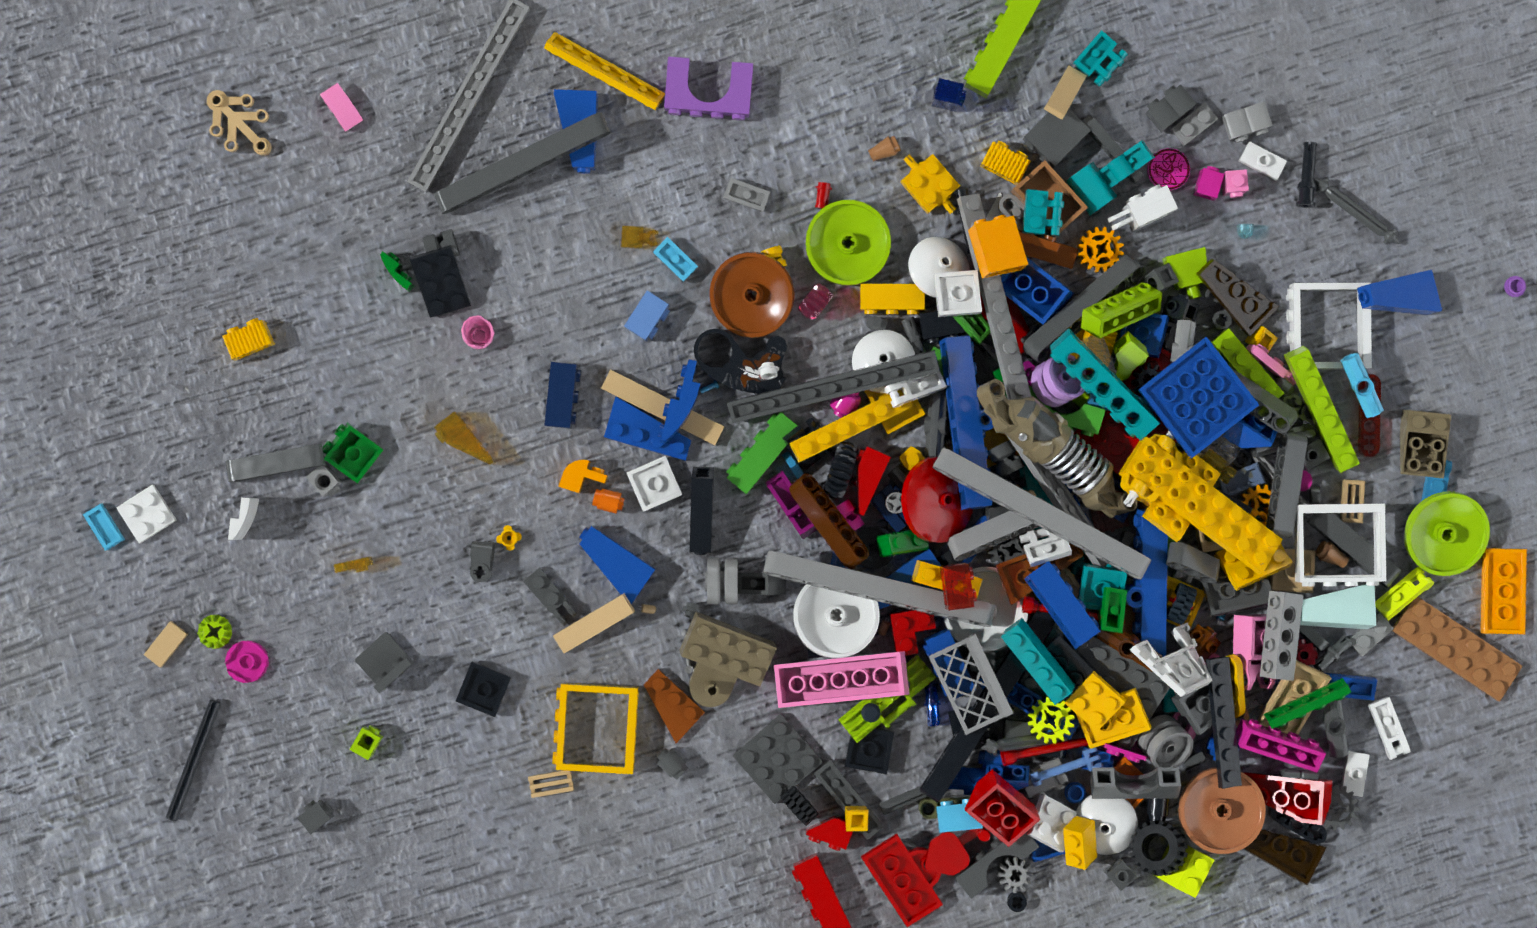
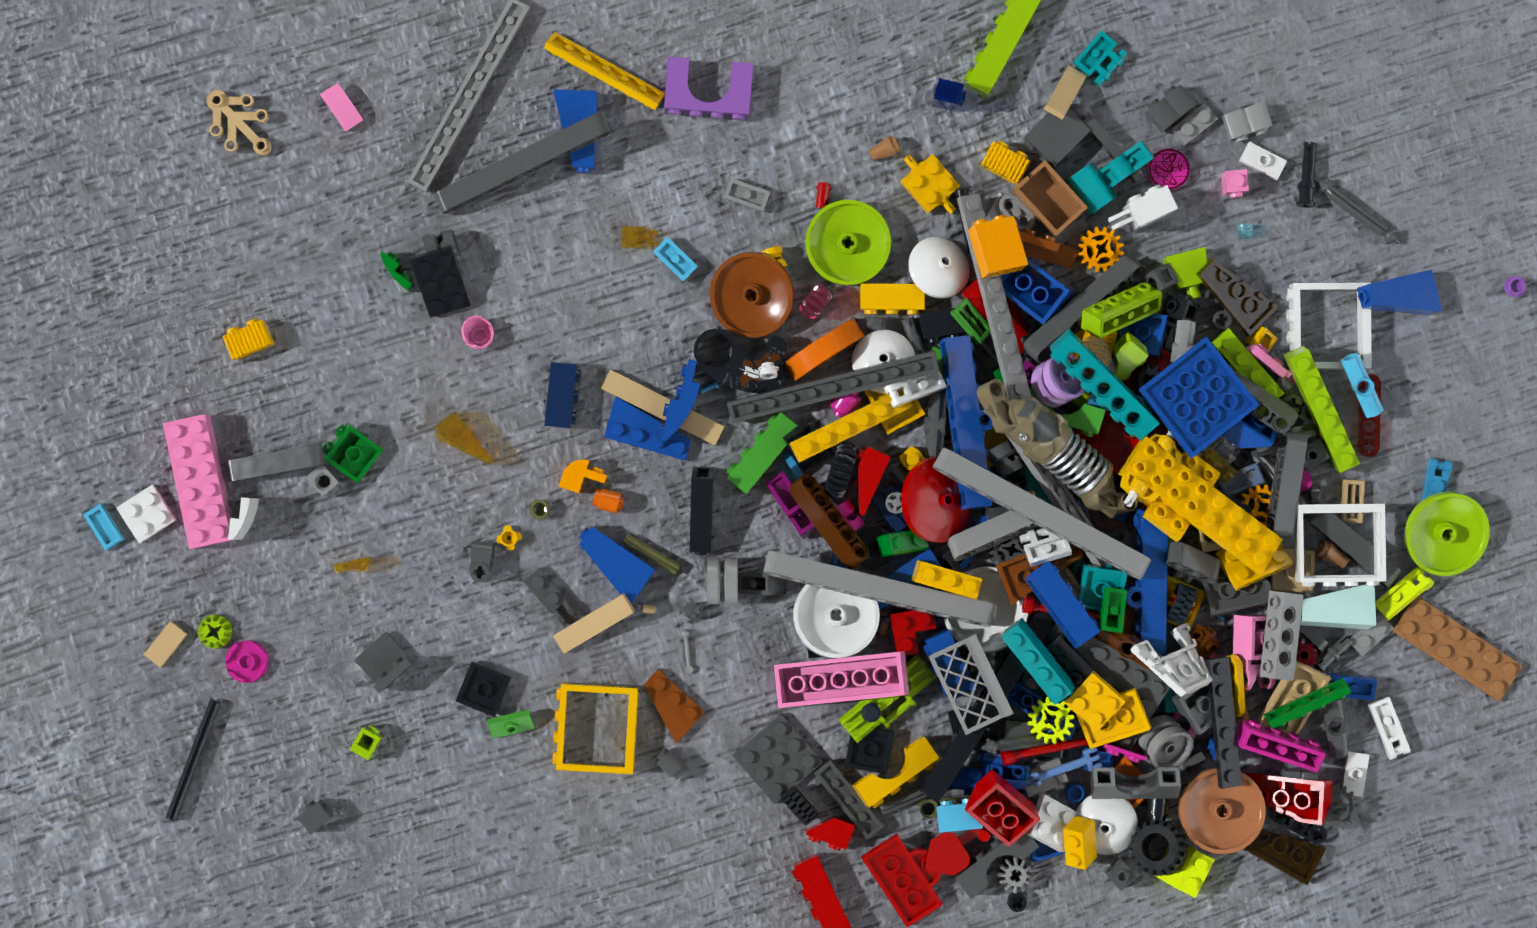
(199, 480): none -> bright pink brick
(510, 724): none -> bright green plate
(539, 509): none -> olive tile
(551, 783): tan tile -> none
(647, 316): medium blue brick -> none
(651, 554): none -> olive axle
(654, 483): white plate -> none
(722, 657): dark tan brick -> none
(823, 349): none -> orange window
(856, 818): yellow slope -> none
(918, 756): none -> yellow arch
(932, 705): clear blue axle -> none
(949, 577): clear red brick -> none
(957, 293): white plate -> none
(1036, 210): teal plate -> none
(1208, 183): dark pink brick -> none
(1424, 443): dark tan slope -> none
(1503, 591): light orange tile -> none

